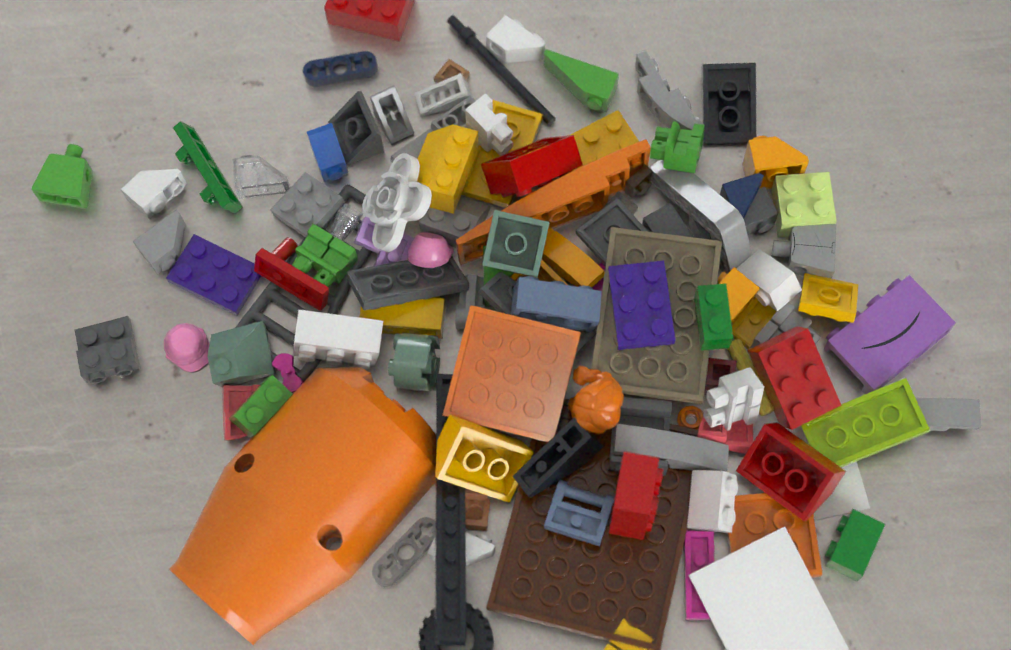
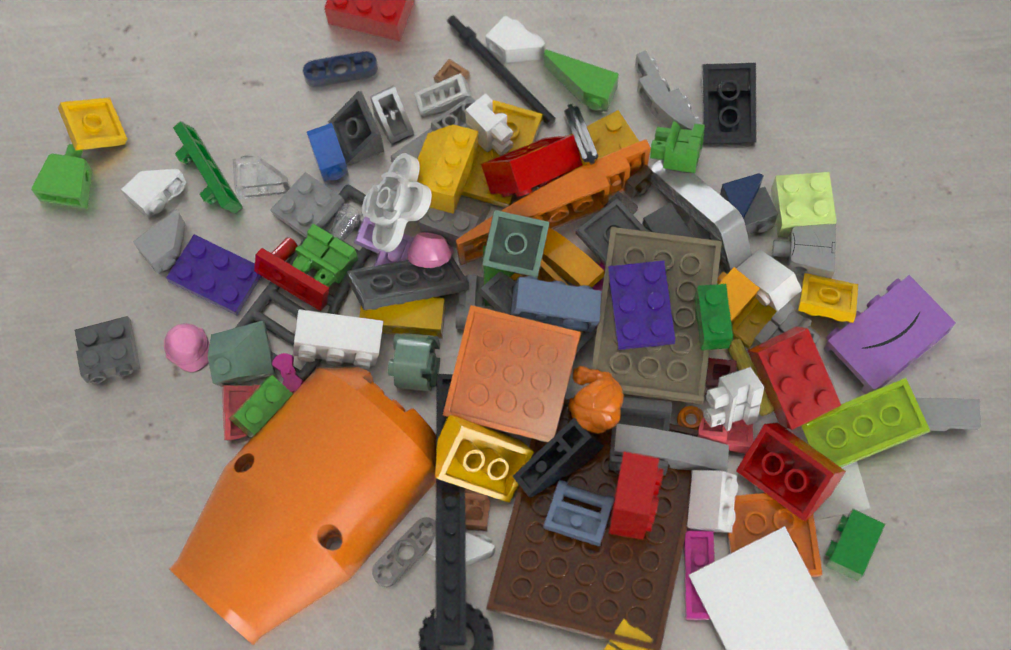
(92, 123): none -> yellow plate
(581, 134): none -> axle
(771, 158): light orange slope -> none

